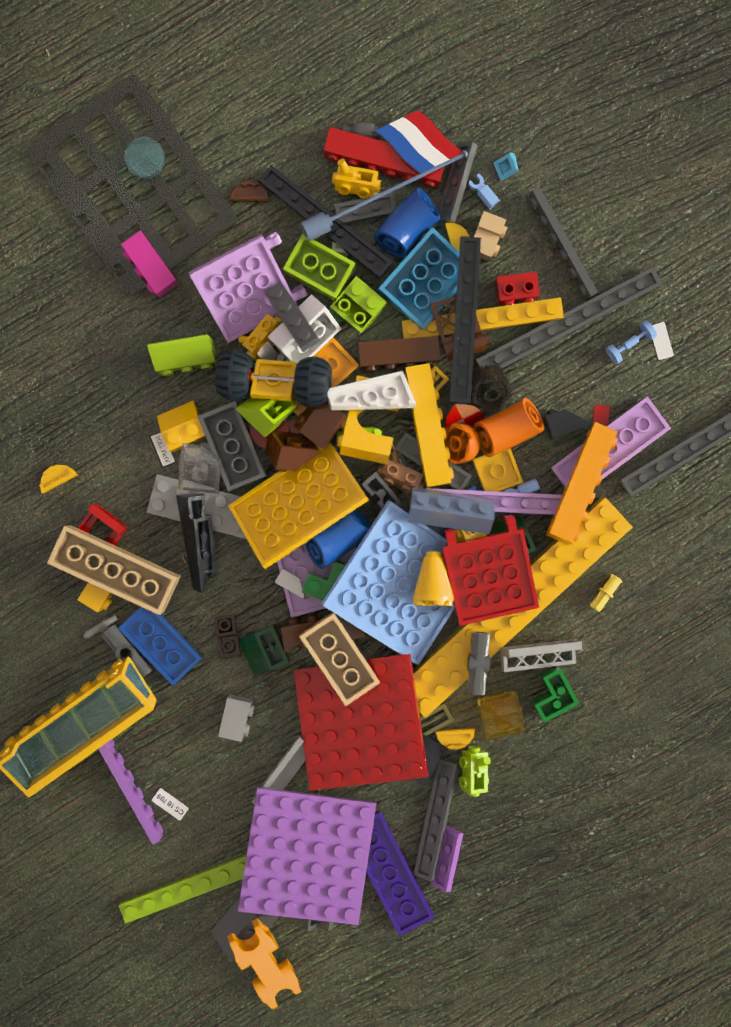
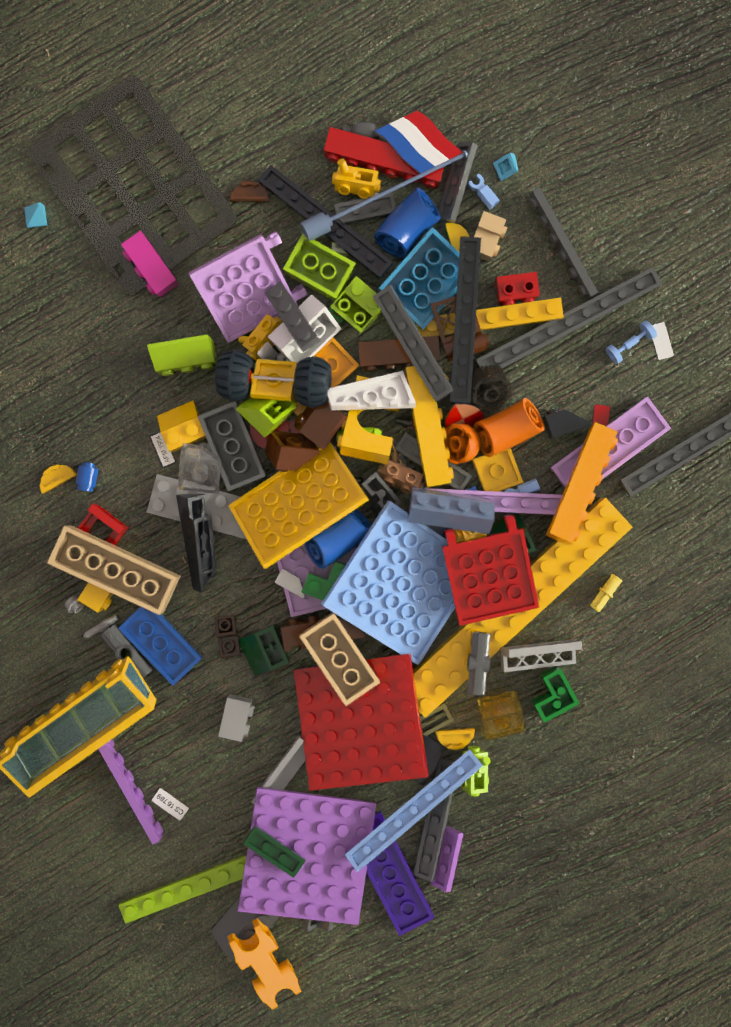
(35, 215): none -> medium azure slope
(73, 604): none -> light grey plate
(86, 477): none -> blue brick
(145, 157): clear light blue tile -> none
(274, 851): none -> dark green plate
(413, 343): none -> dark grey plate
(413, 810): none -> light blue plate
(433, 582): yellow cone -> none

